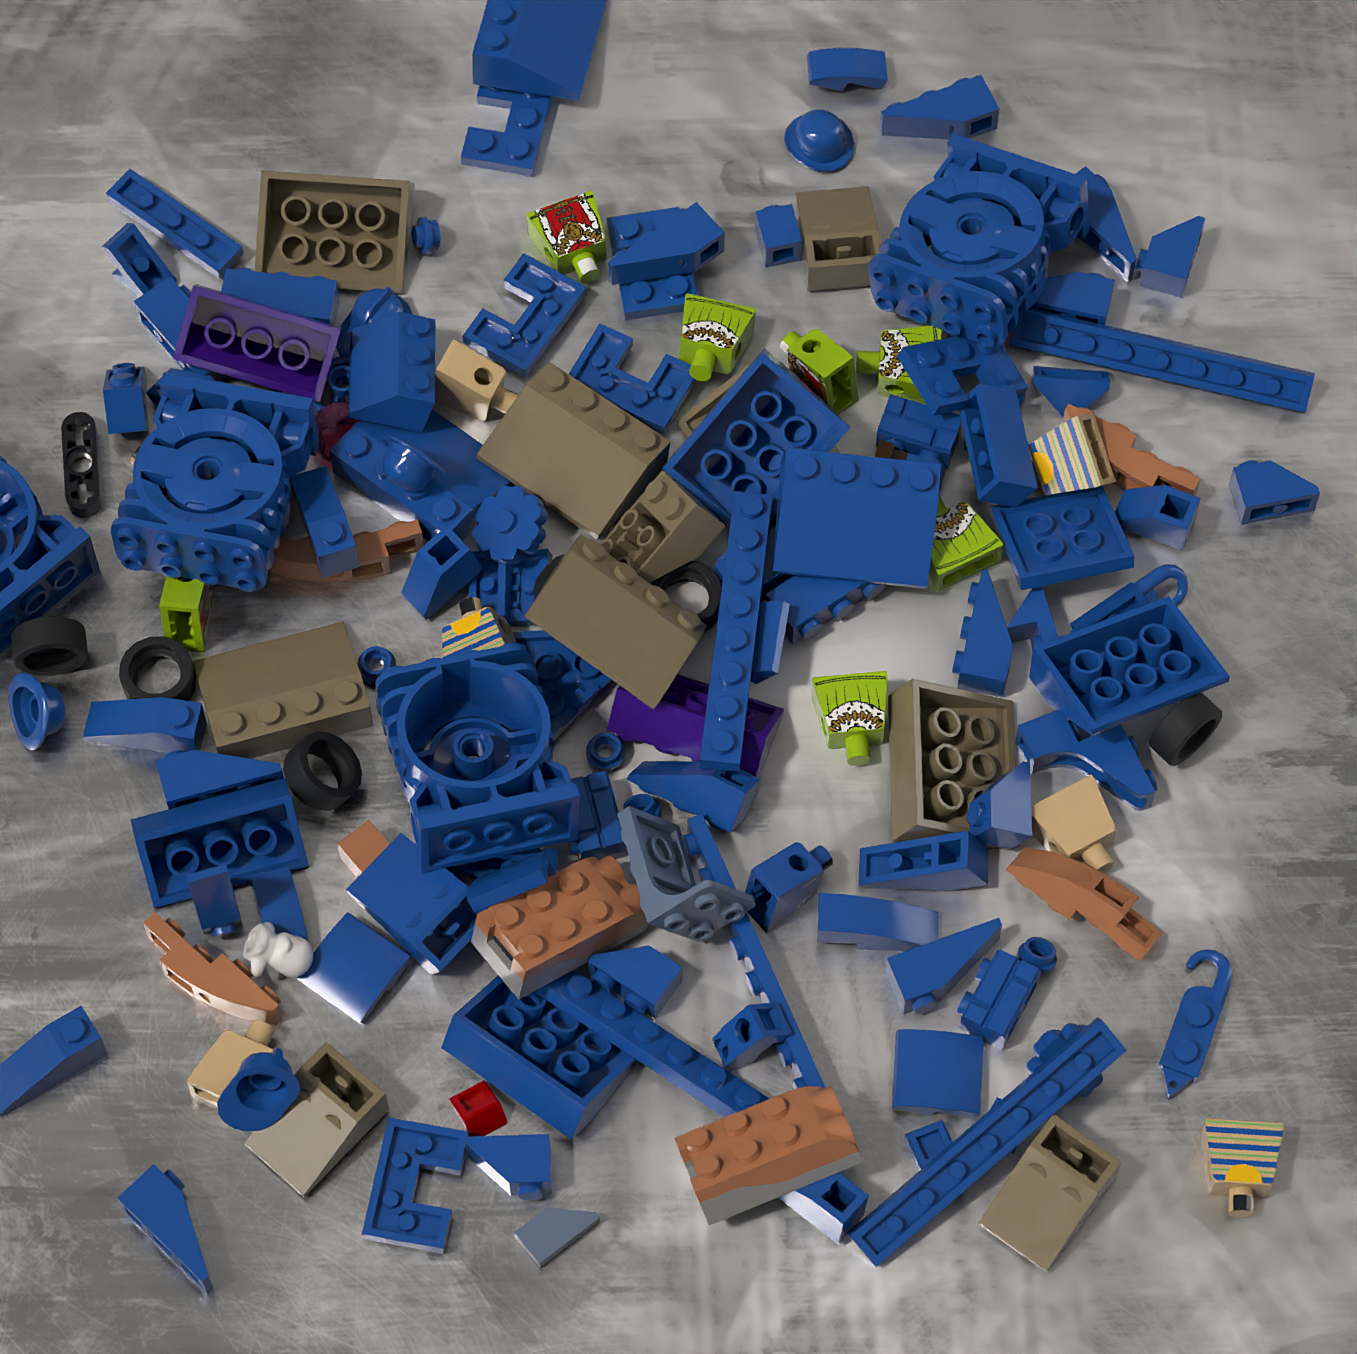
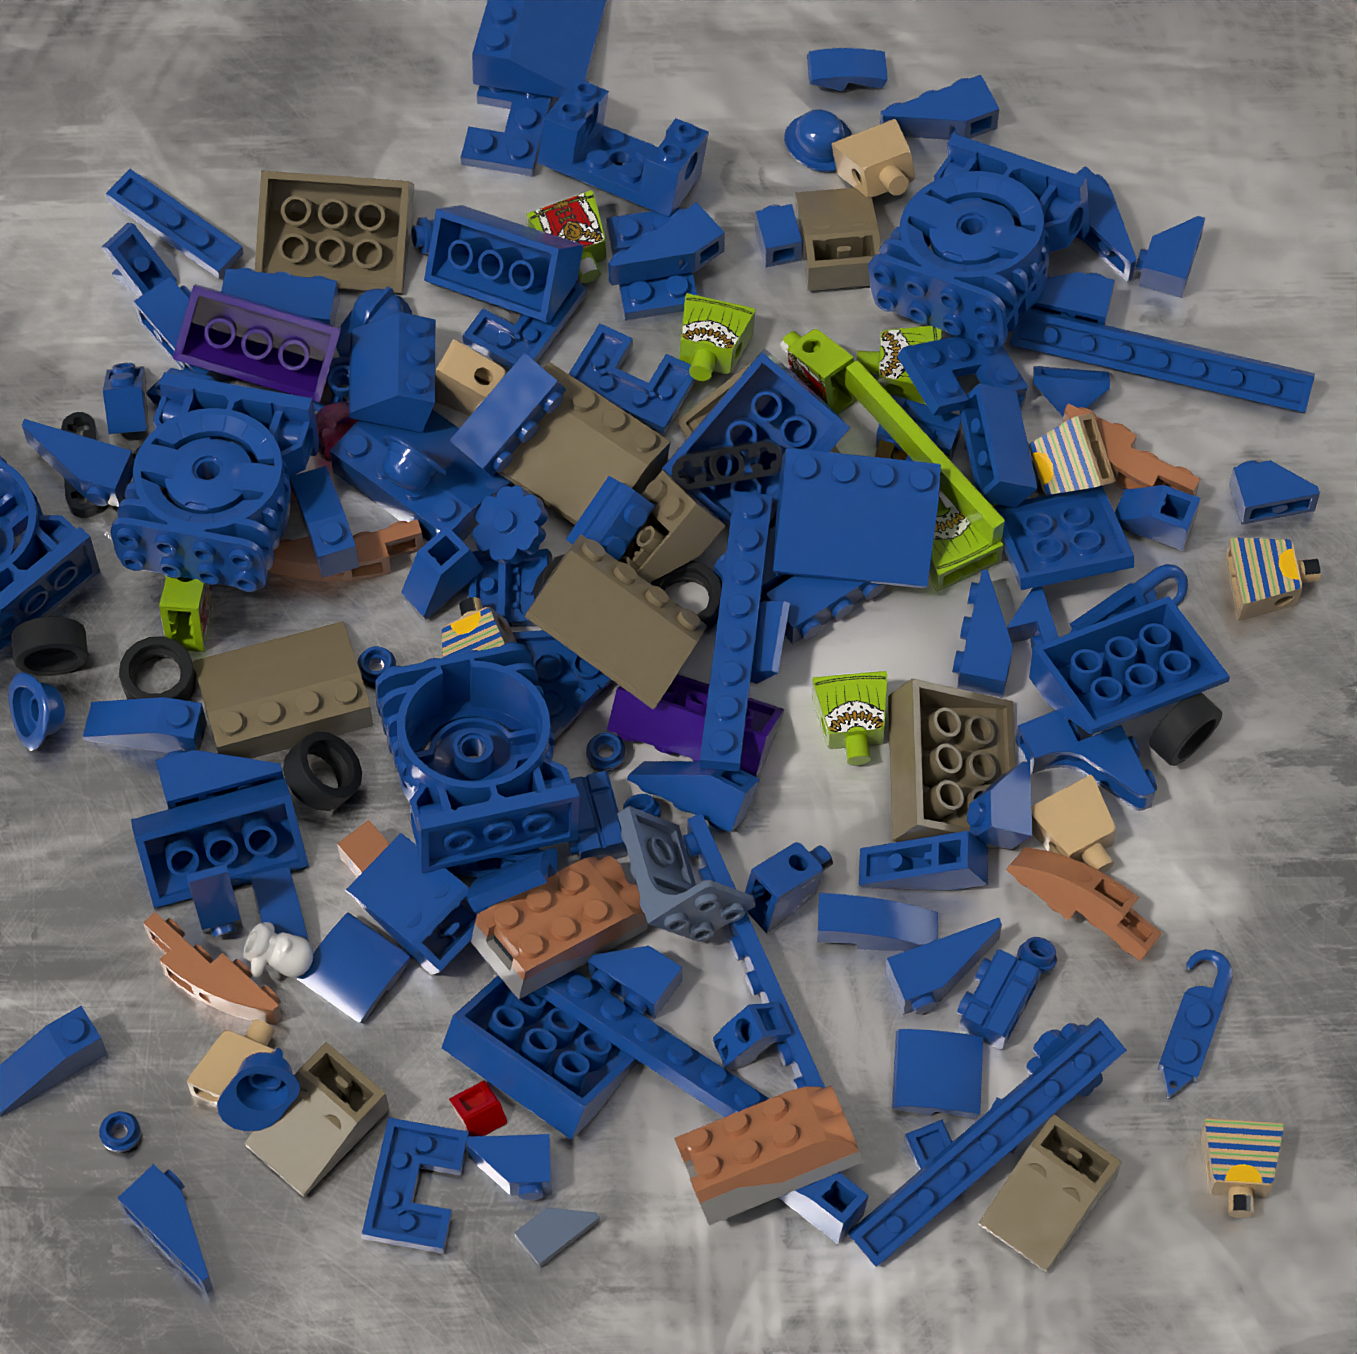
(89, 465): none -> blue slope
(112, 1123): none -> blue plate
(501, 261): none -> blue slope
(509, 415): none -> blue brick
(586, 149): none -> blue plate
(613, 517): none -> blue brick
(701, 478): none -> black beam
(875, 160): none -> tan torso
(923, 449): none -> lime tile
(1267, 575): none -> tan torso

